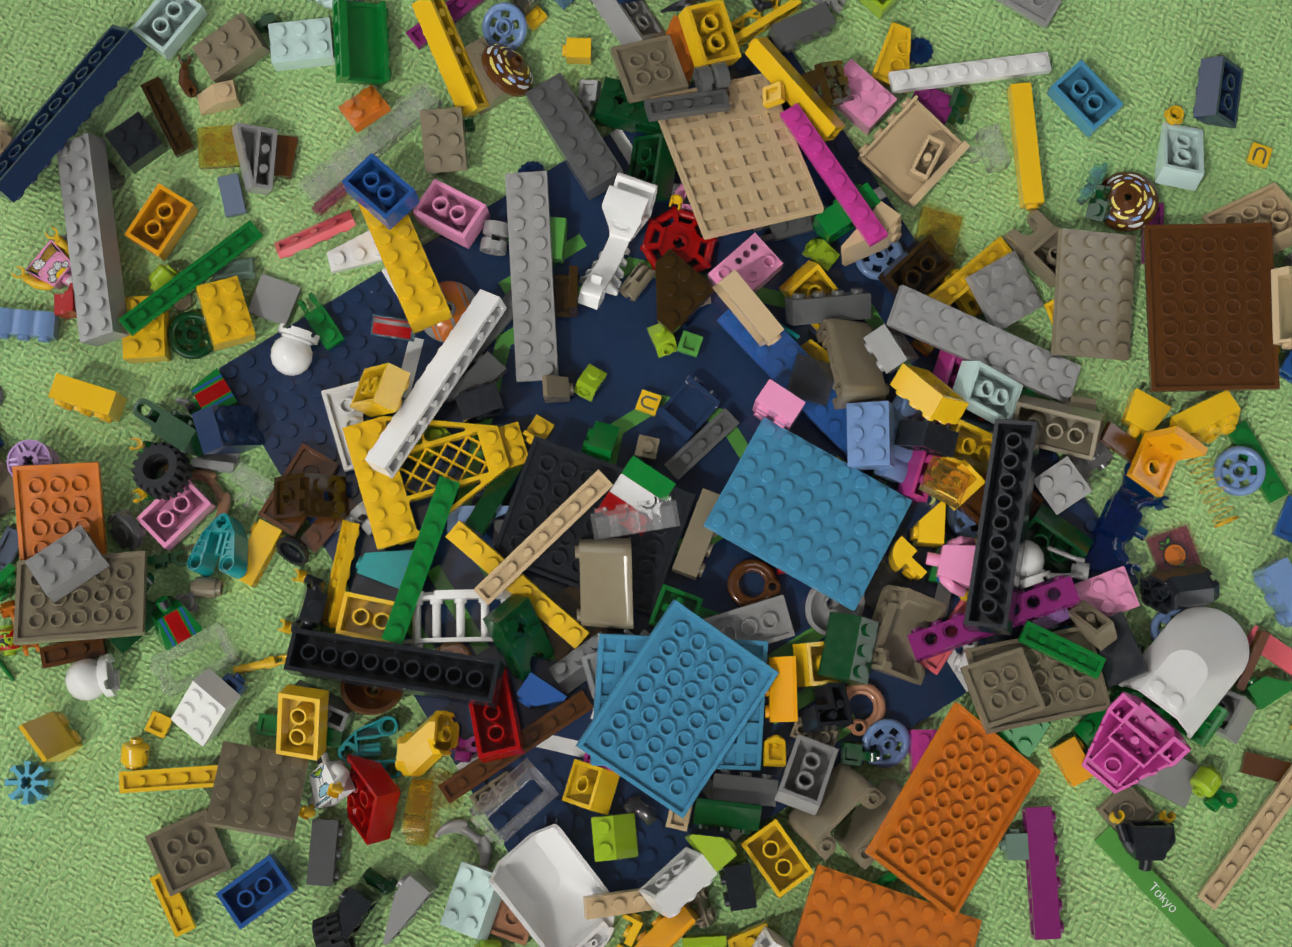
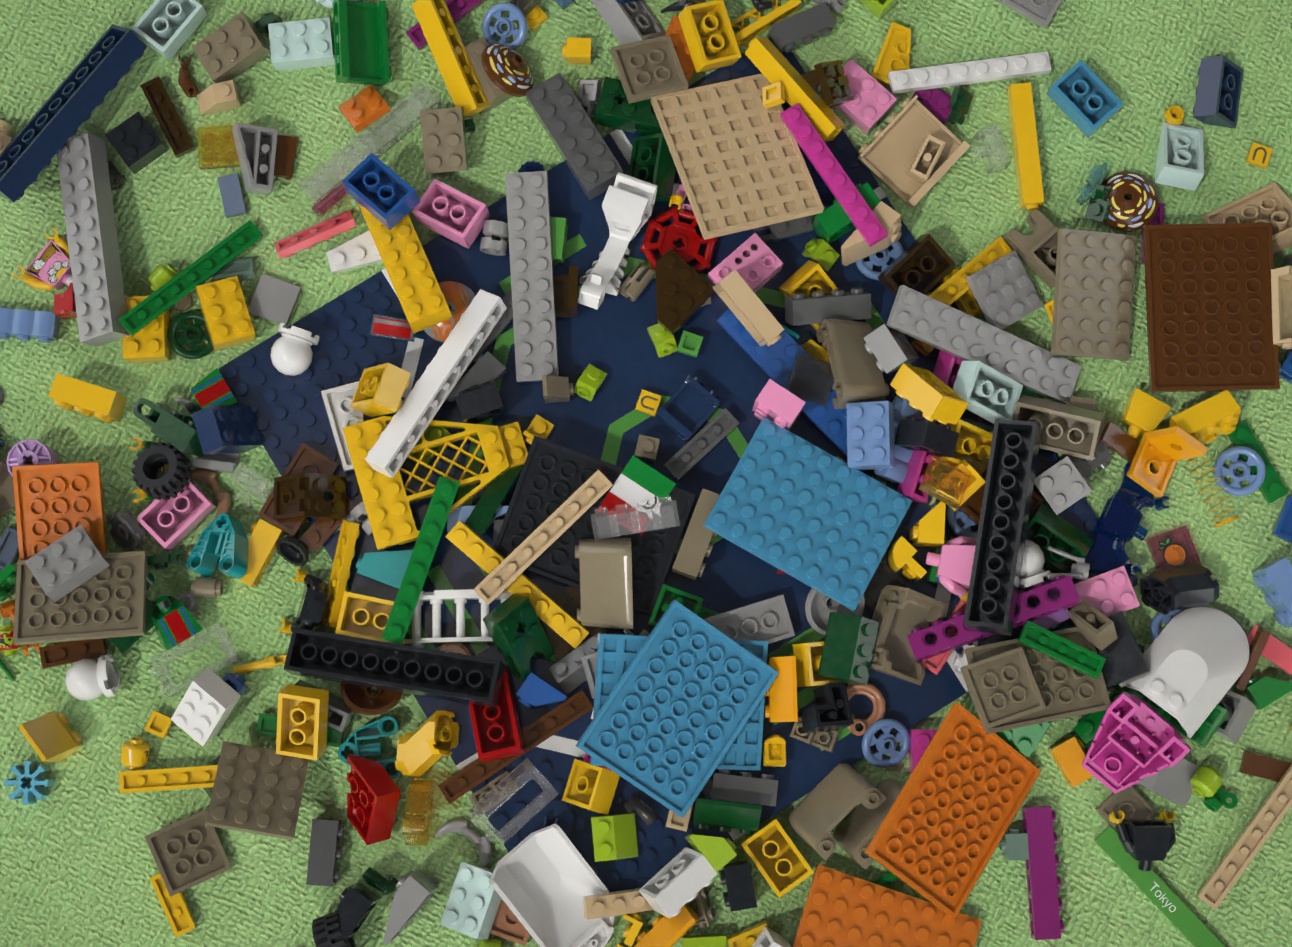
(161, 222): light orange brick -> none
(256, 891): blue brick -> none
(322, 323): green hinge -> none
(329, 786): white torso -> none
(464, 750): magenta piece -> none
(601, 441): green brick -> none
(687, 105): dark grey plate -> none
(712, 77): dark grey wheel -> none
(744, 567): reddish brown piece -> none
(806, 774): light grey brick -> none
(854, 753): dark green plate -> none
(920, 51): clear blue piece -> none
(941, 226): clear yellow plate -> none

